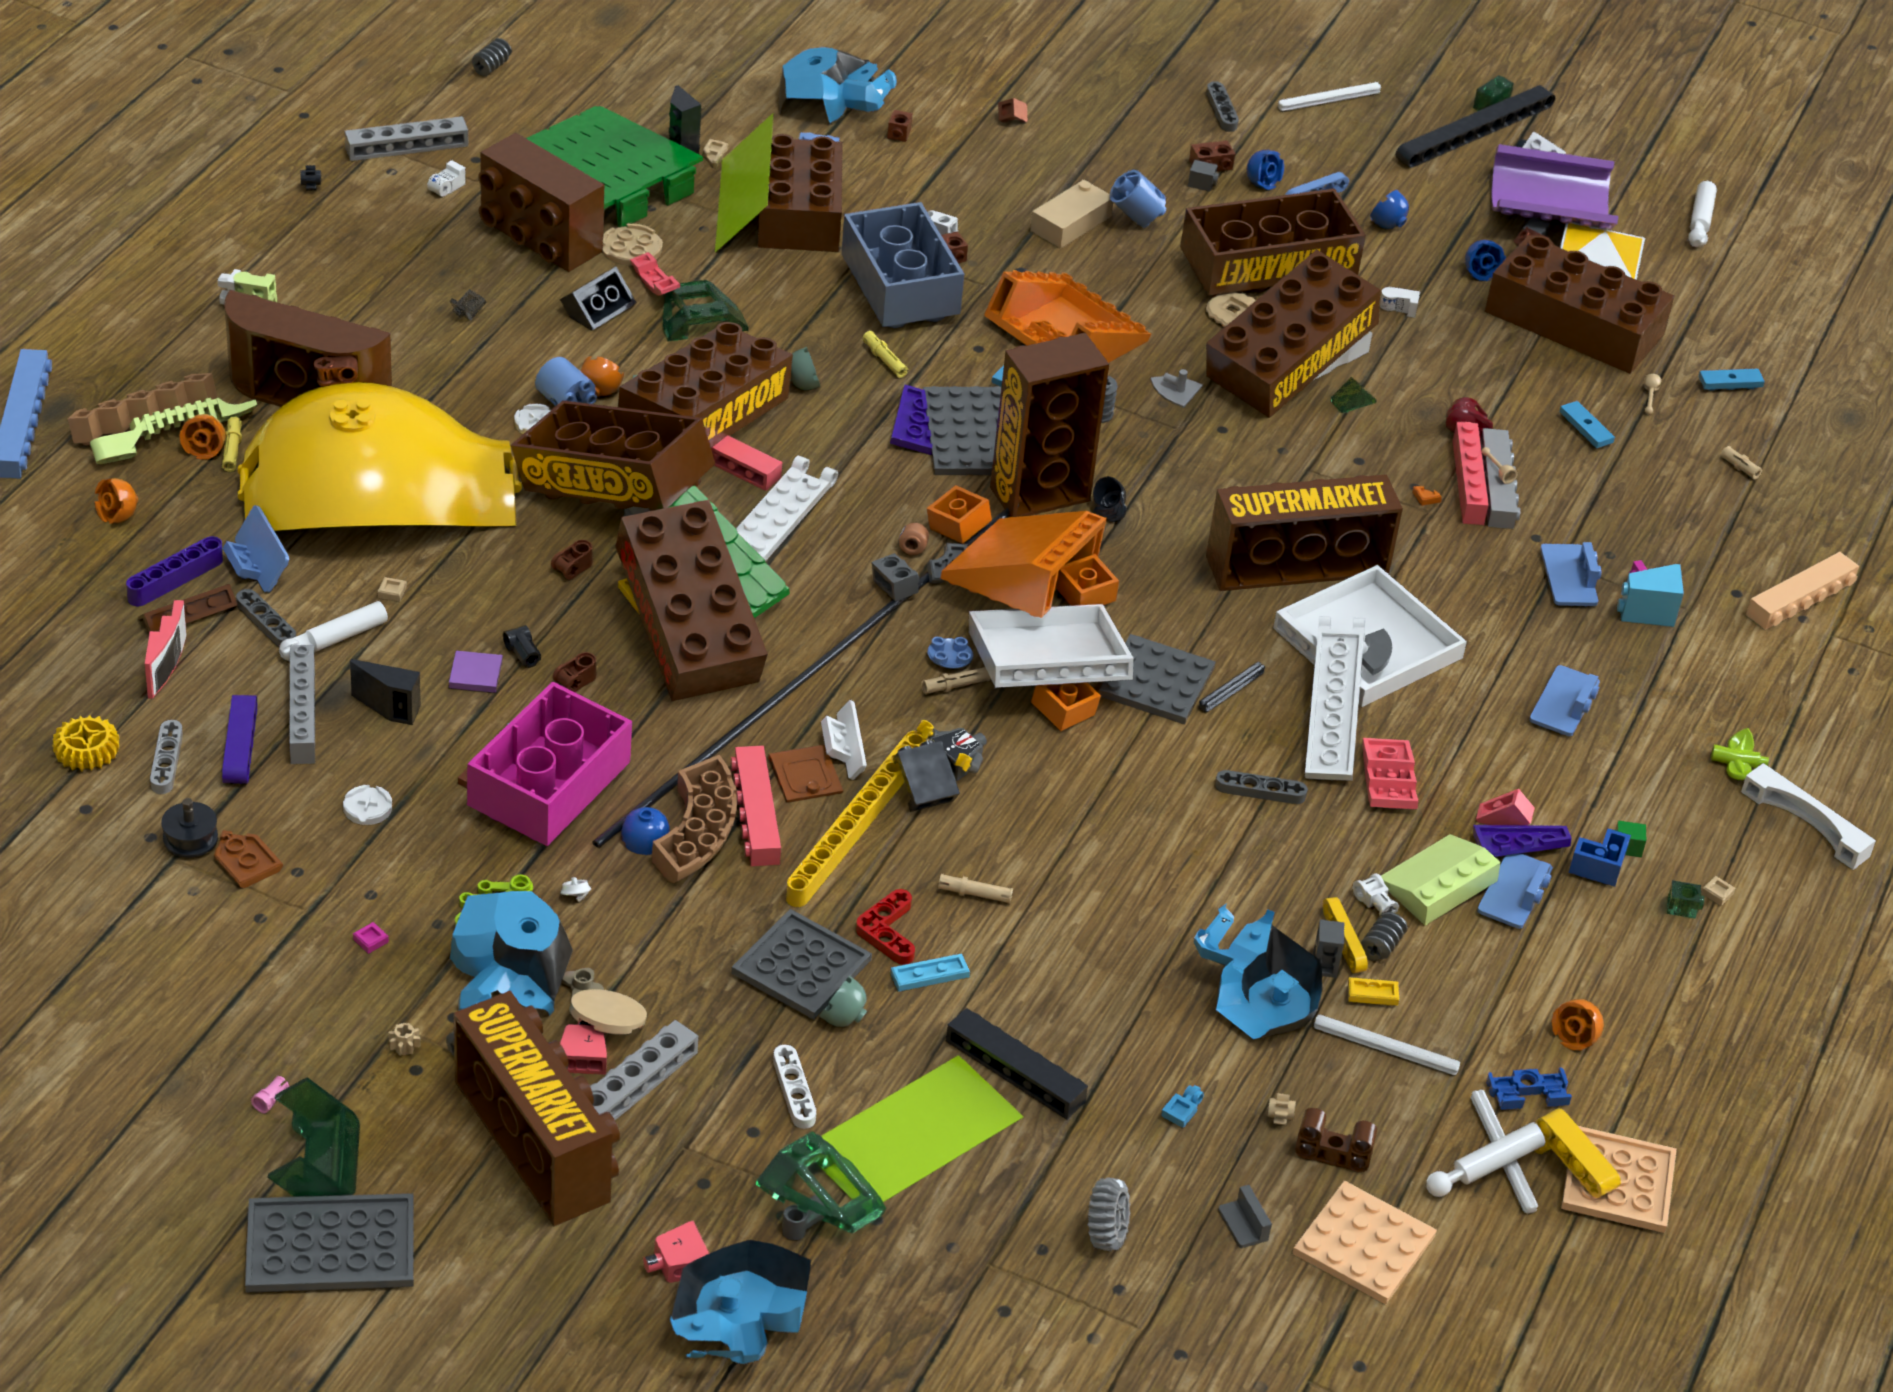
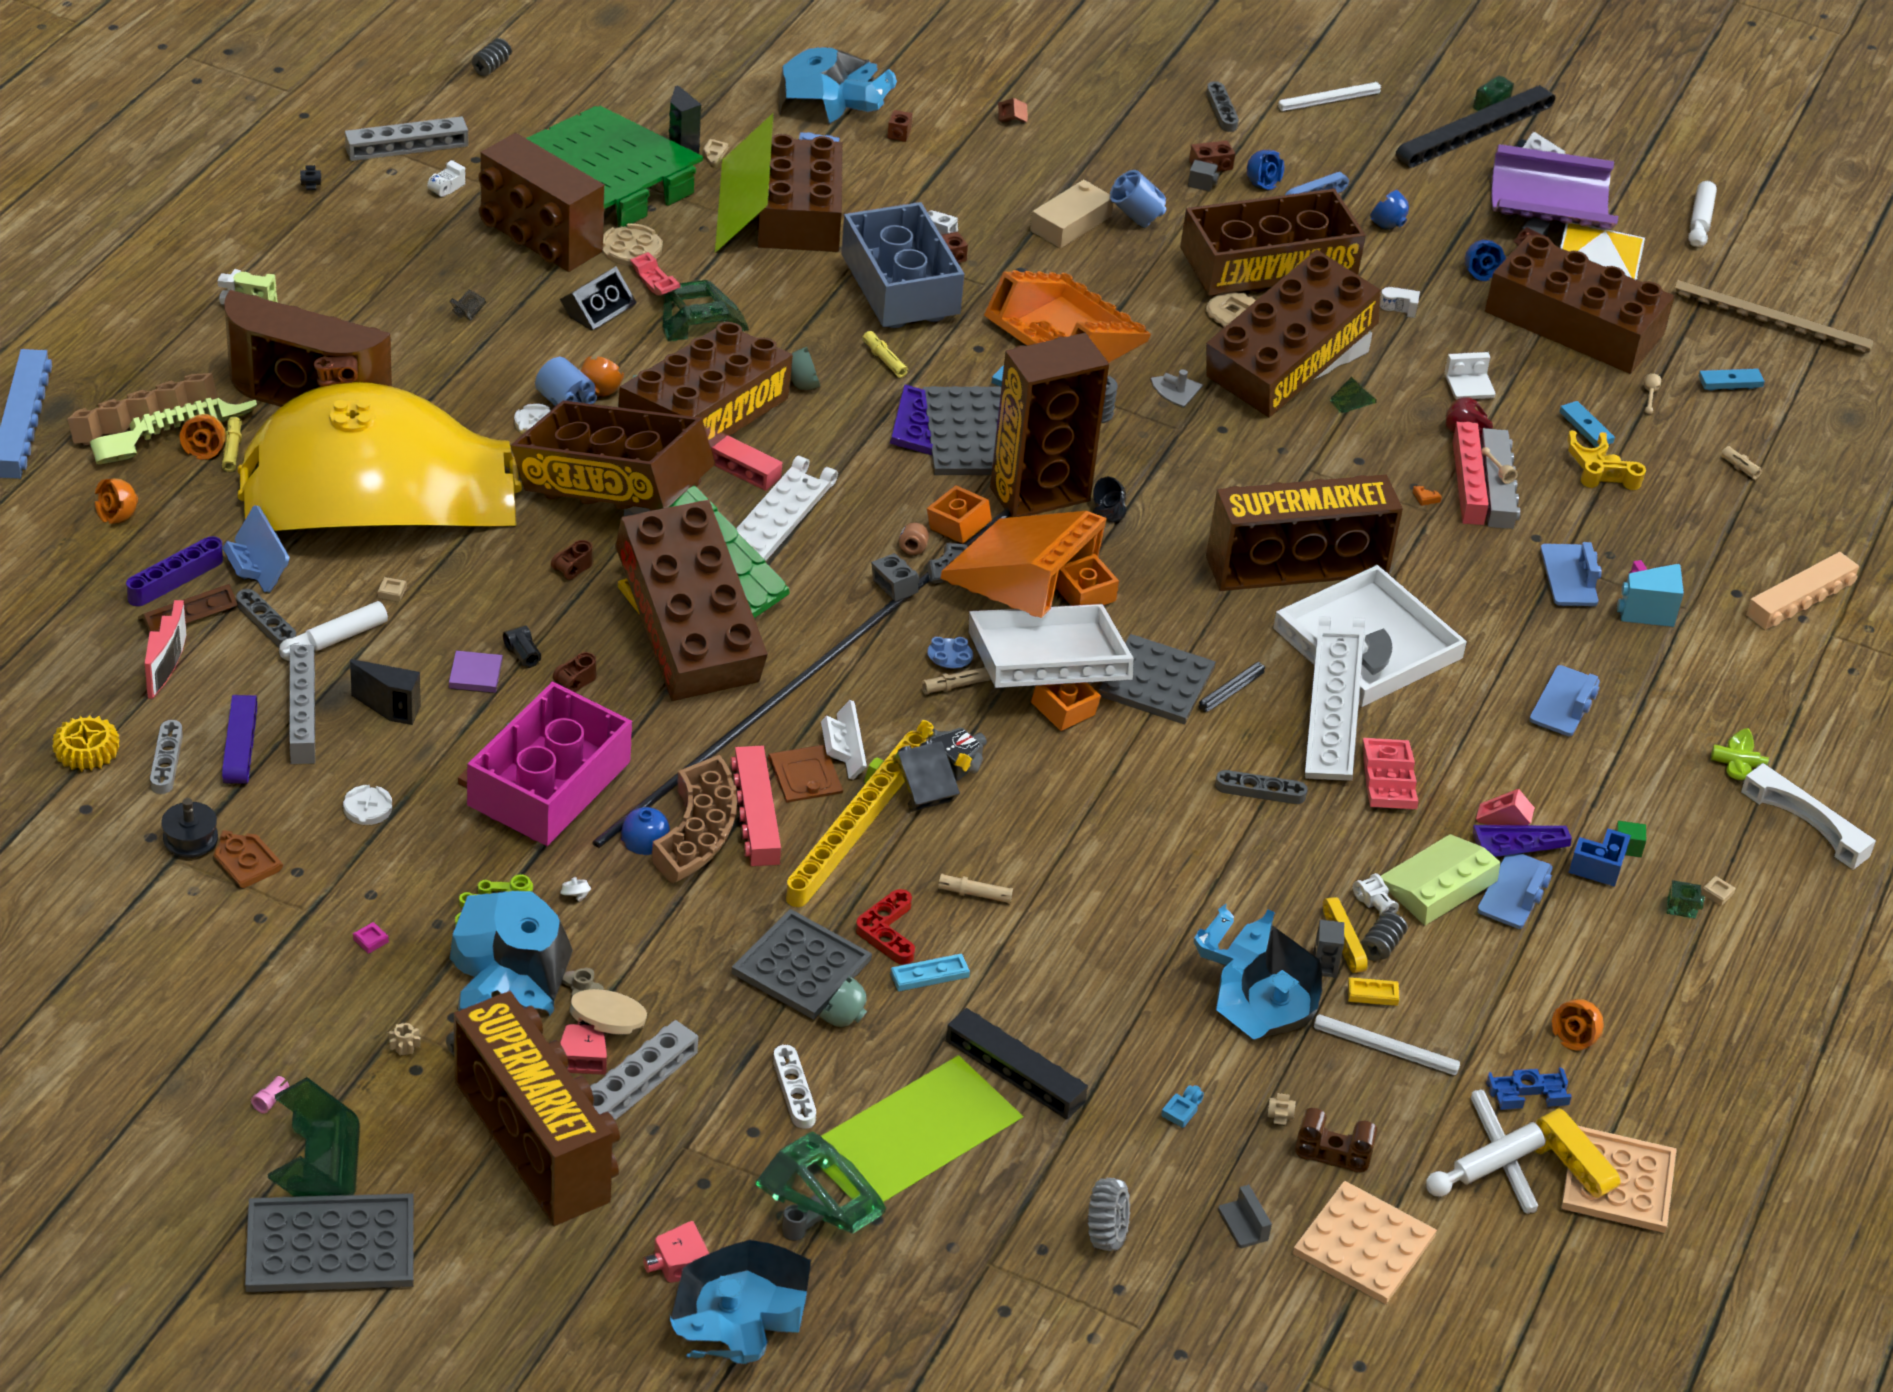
(873, 766): none -> lime tile
(1468, 375): none -> white bracket
(1607, 468): none -> yellow piece
(1782, 319): none -> tan plate

